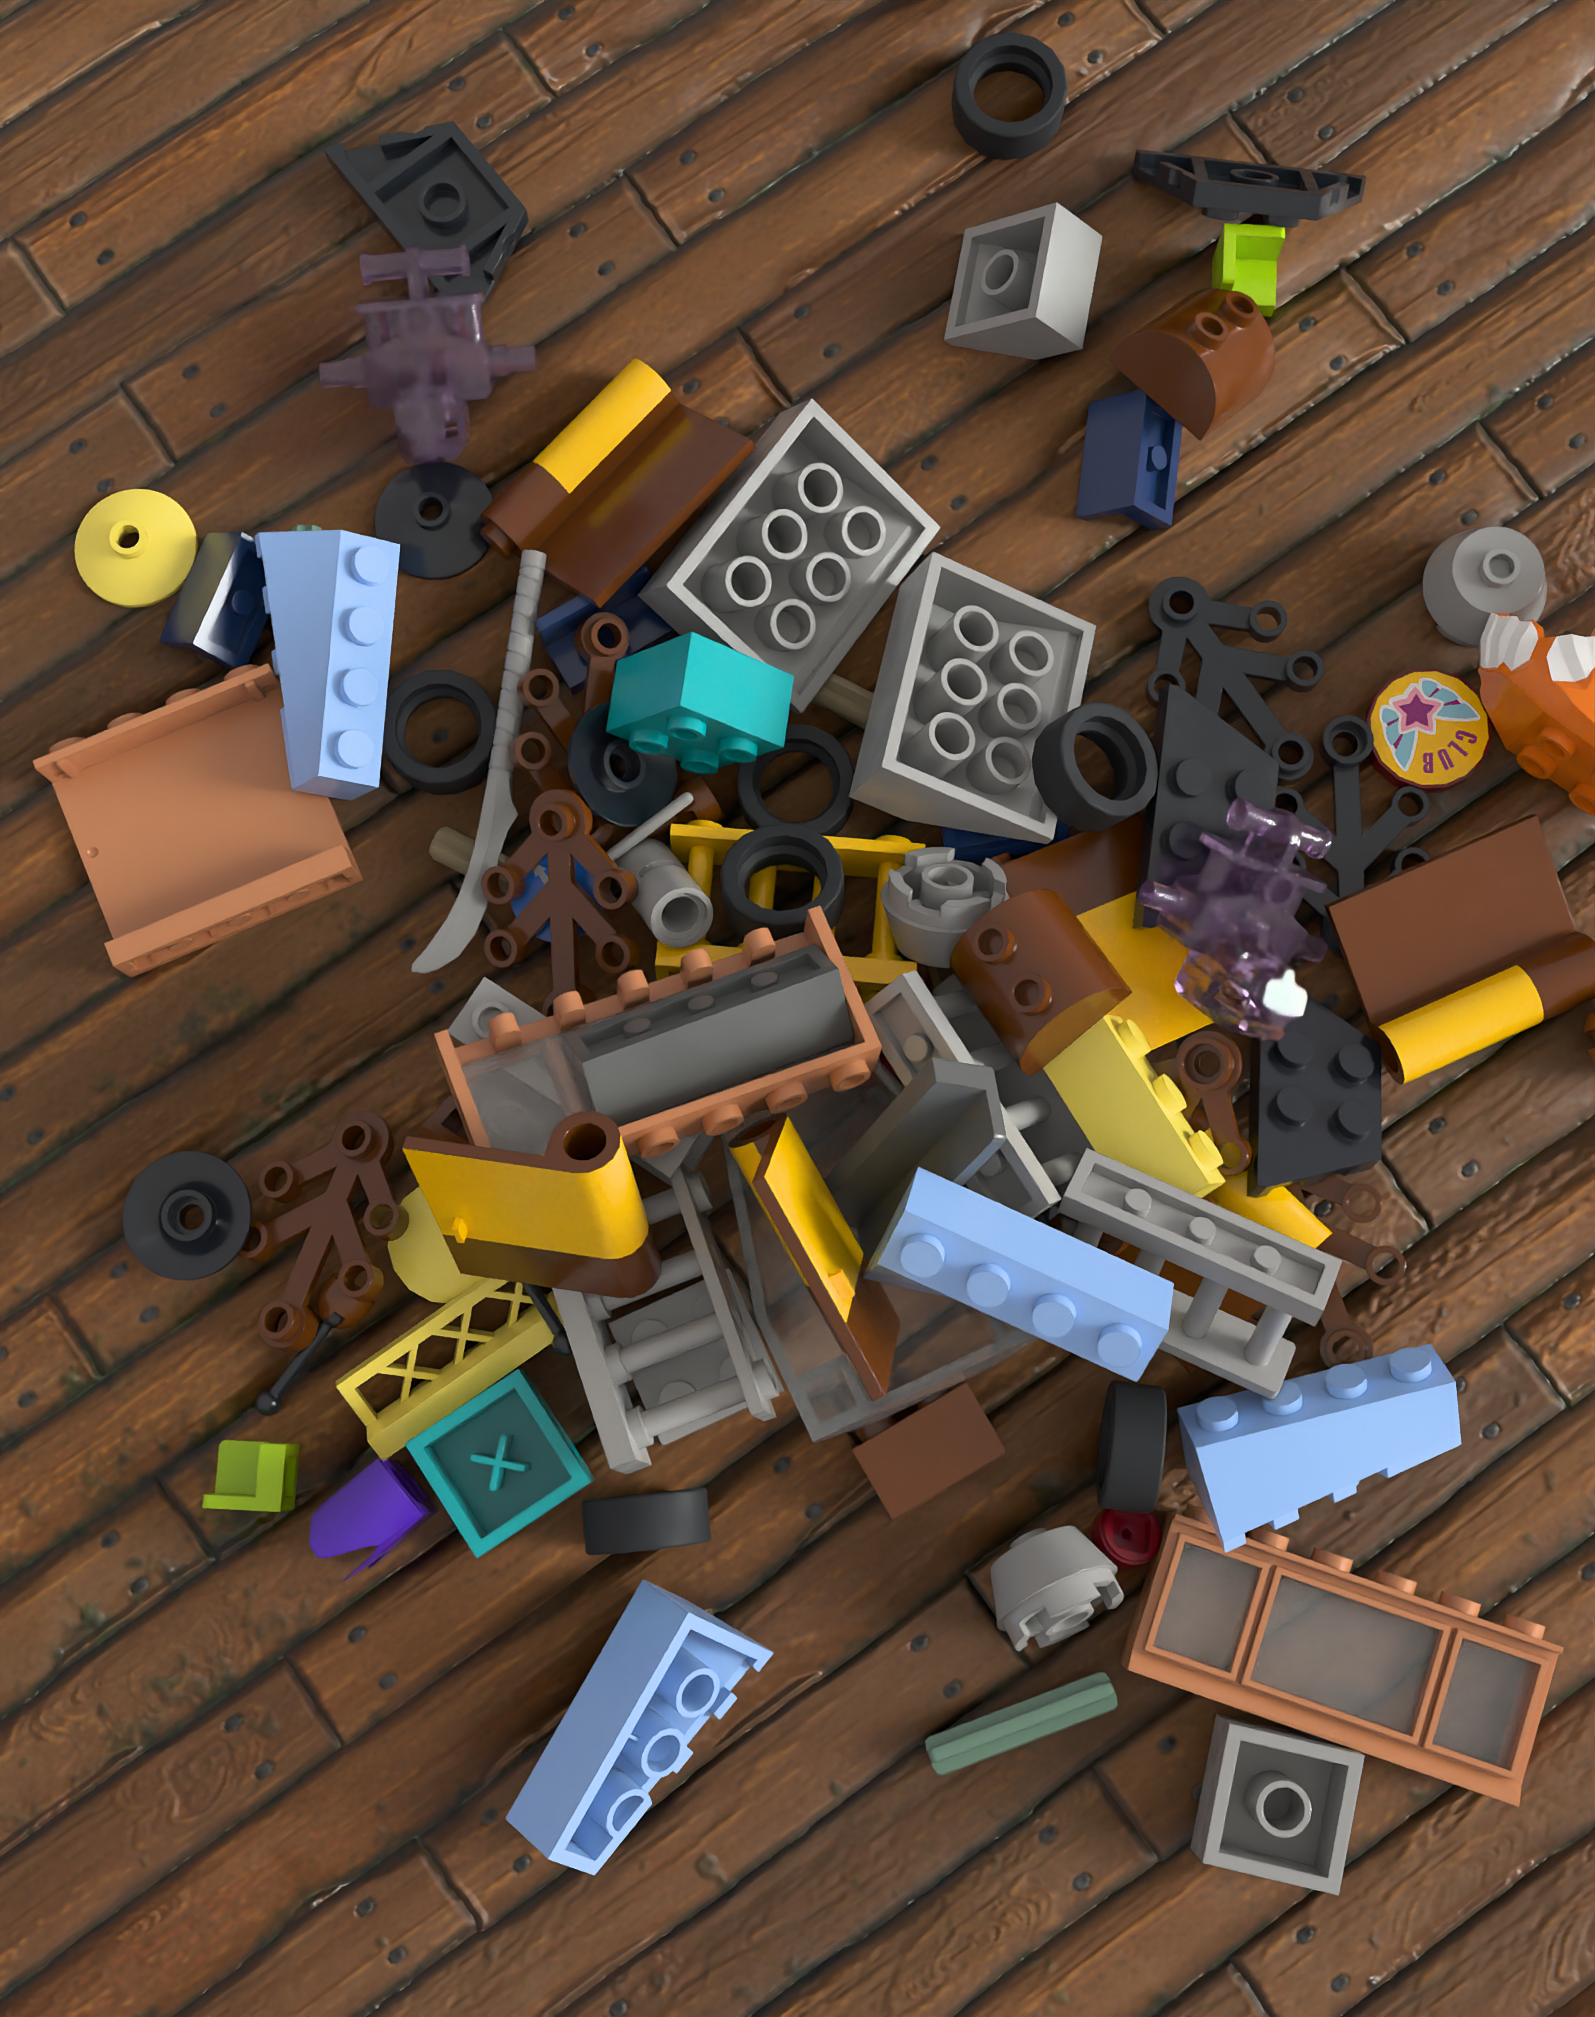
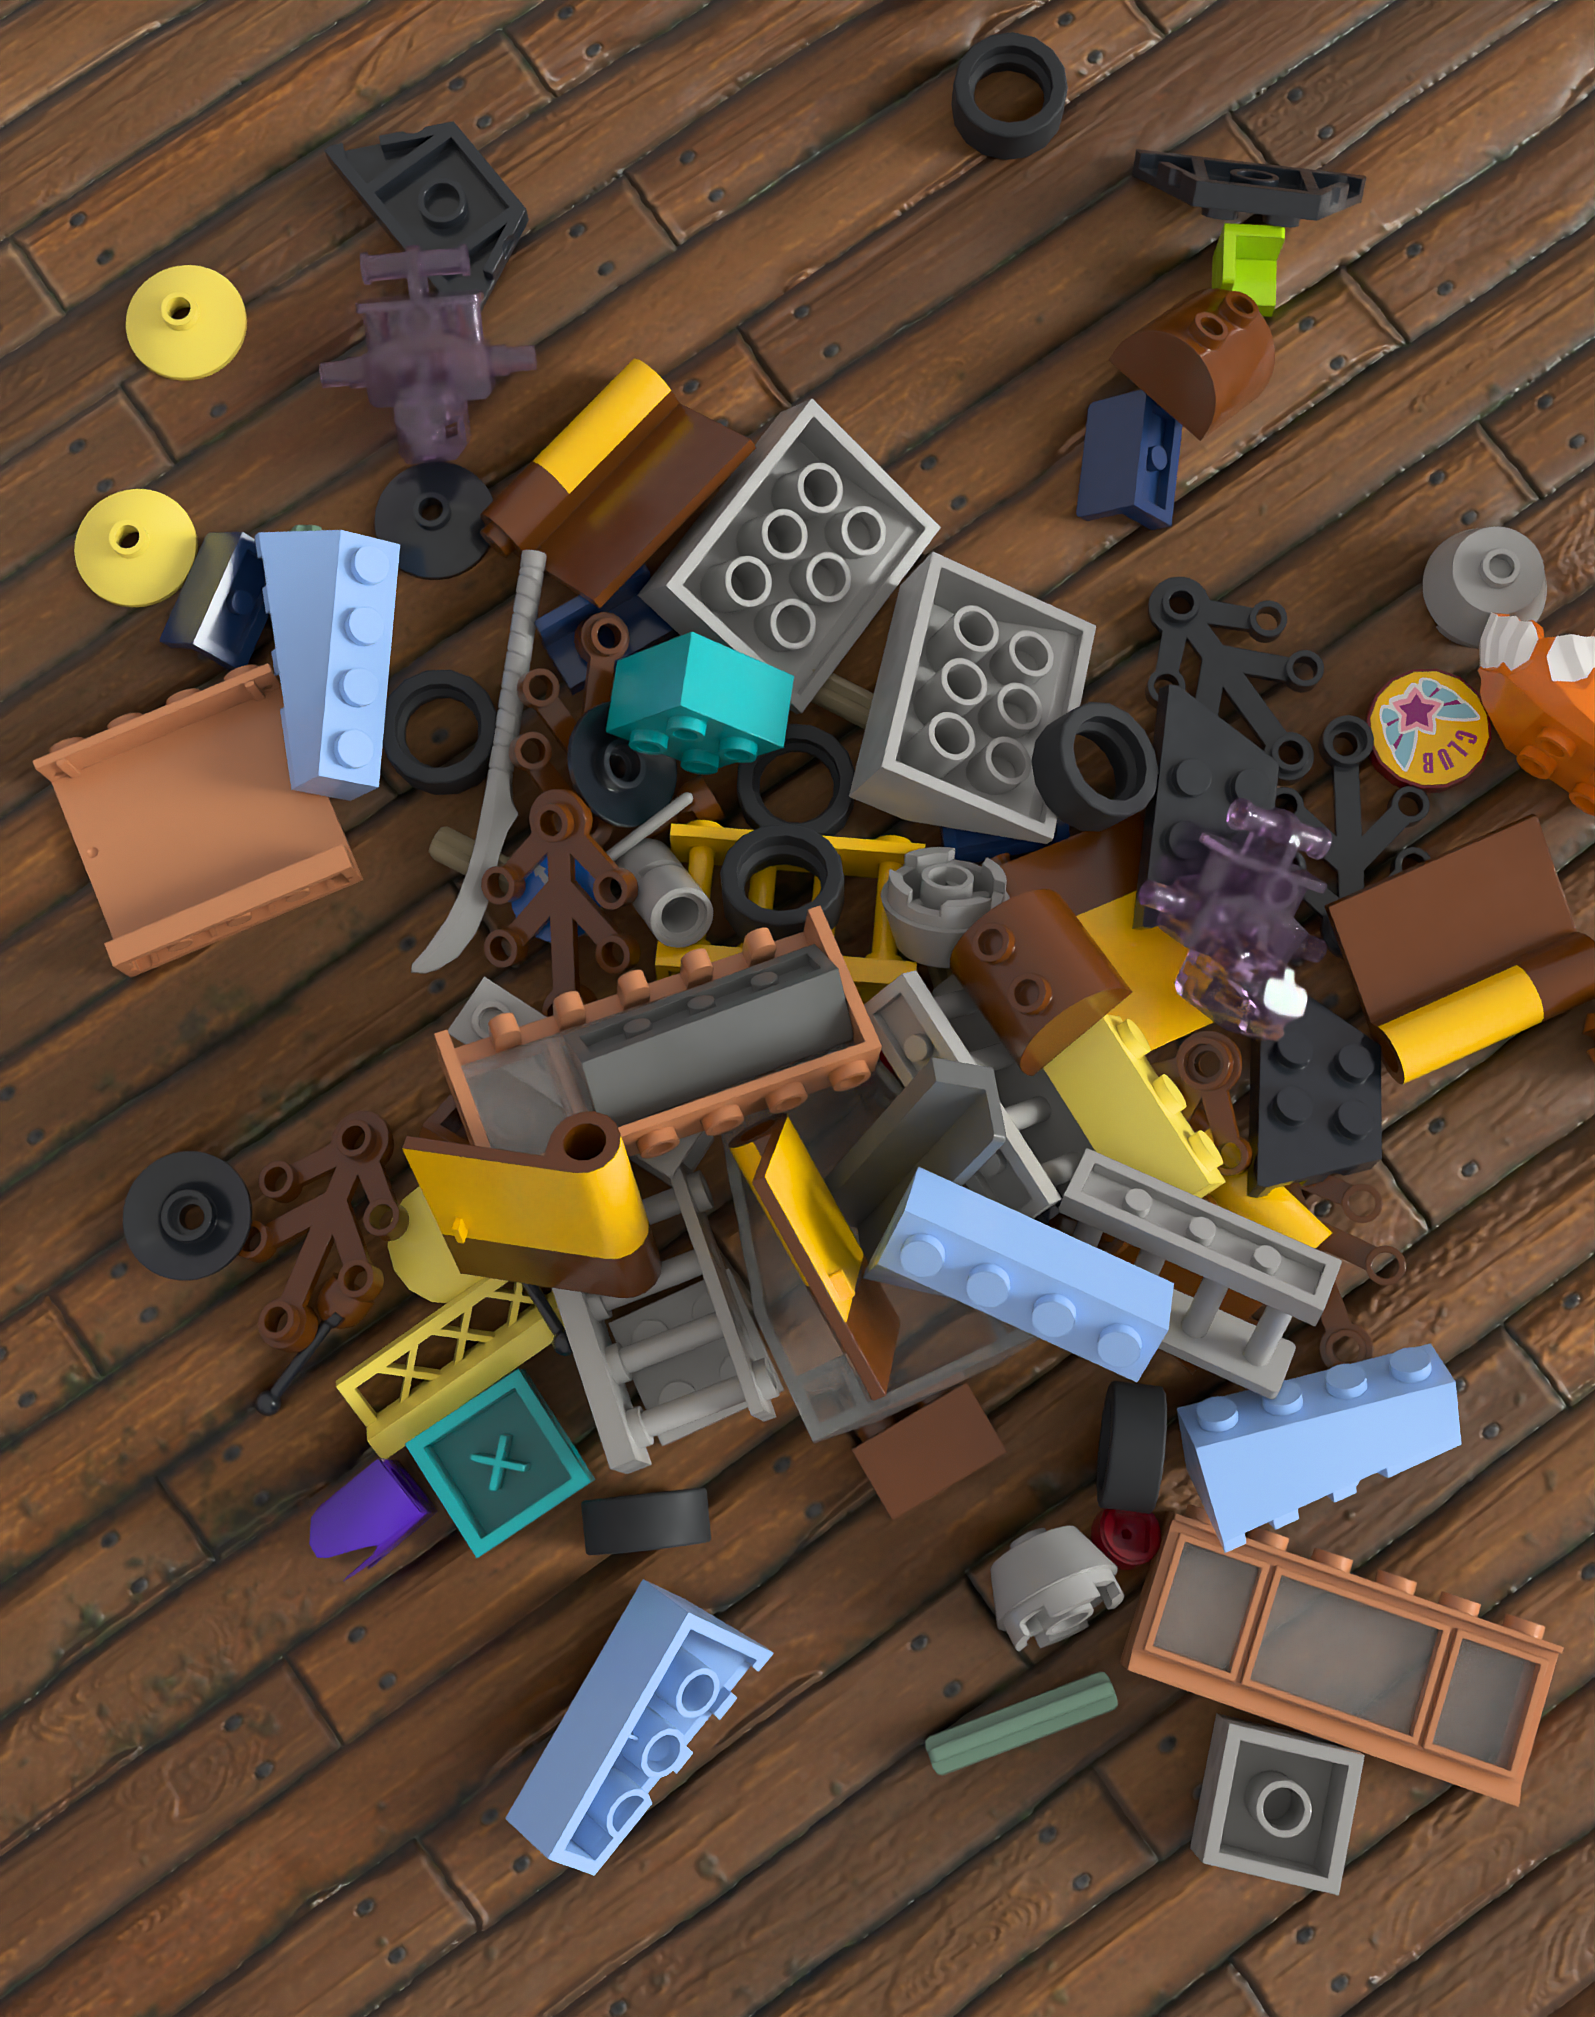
(201, 340): none -> light yellow dish
(255, 1476): lime panel -> none
(1025, 284): light grey slope -> none

